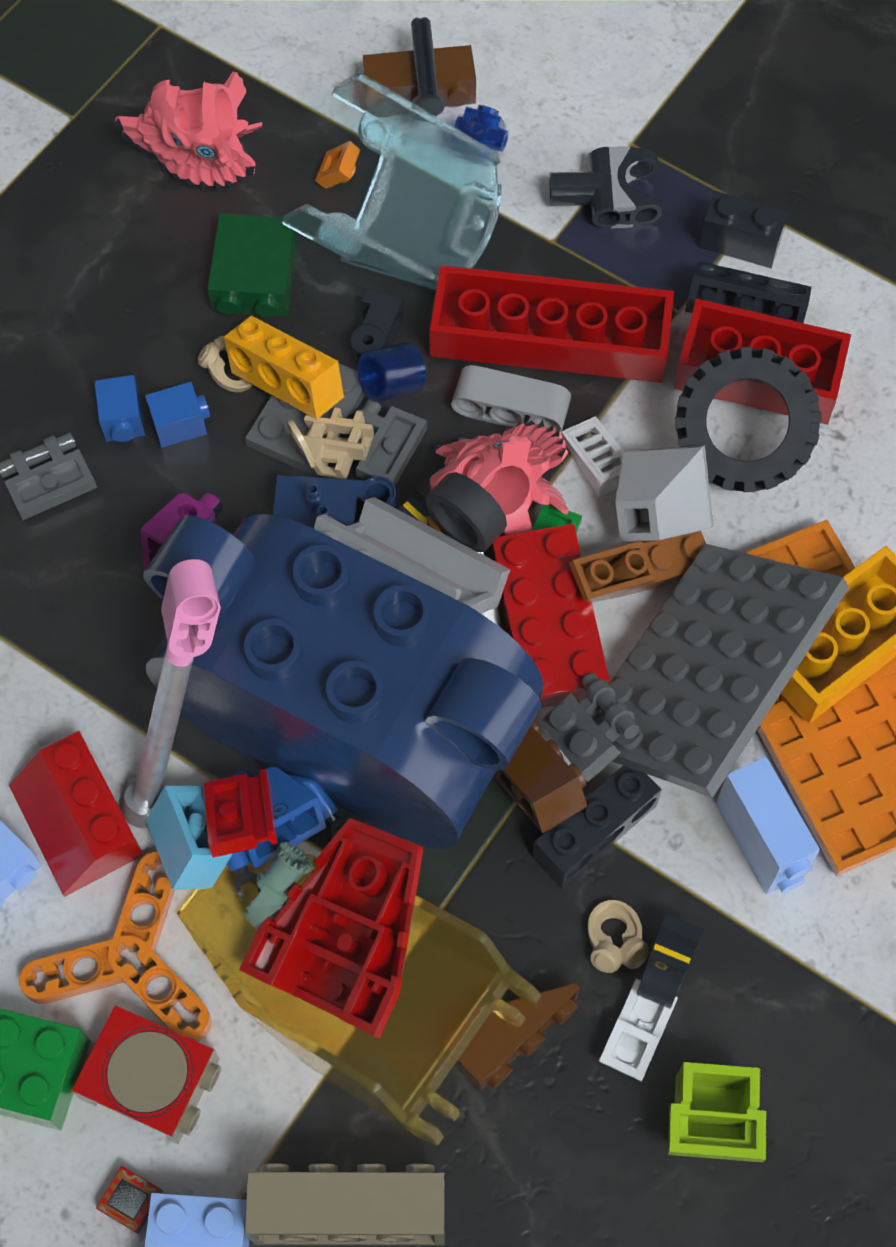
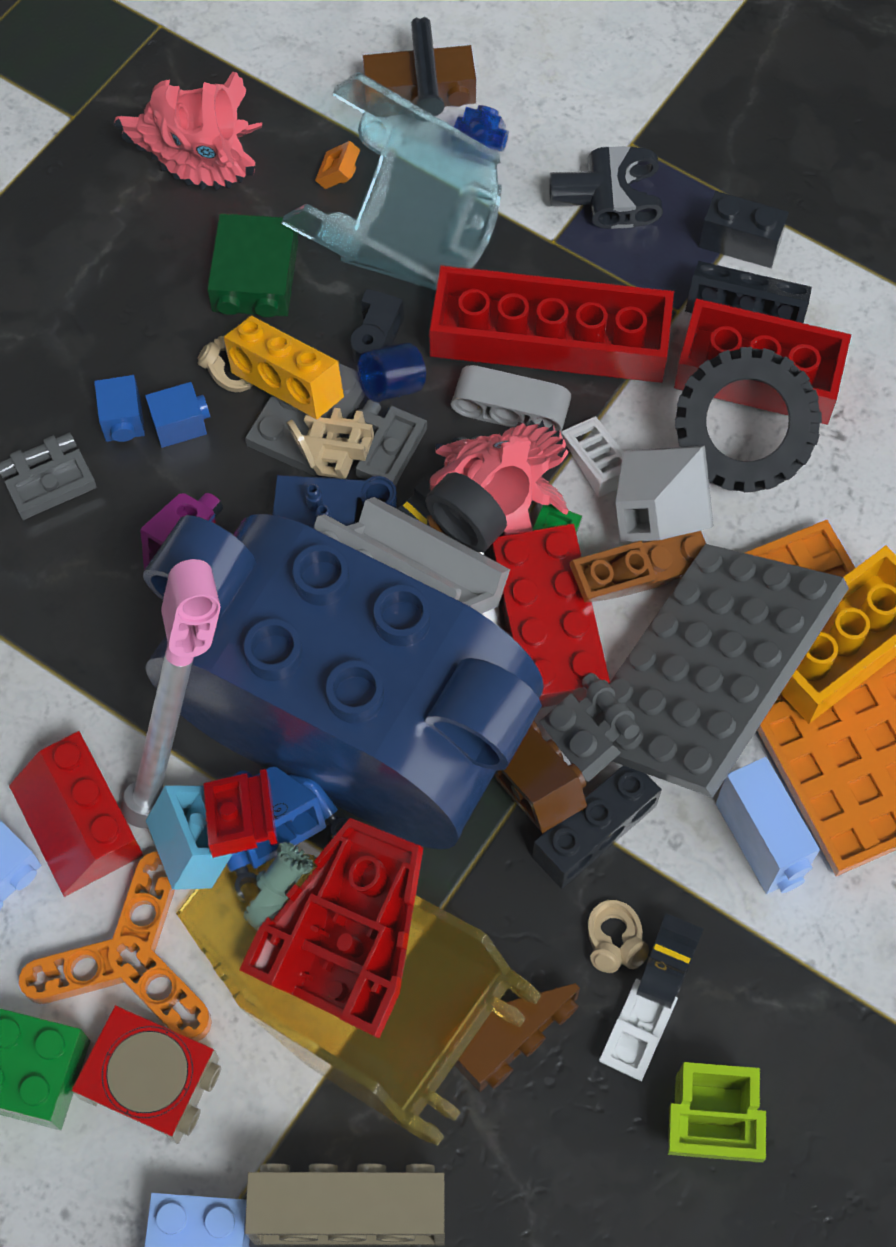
(128, 1199): tile -> none

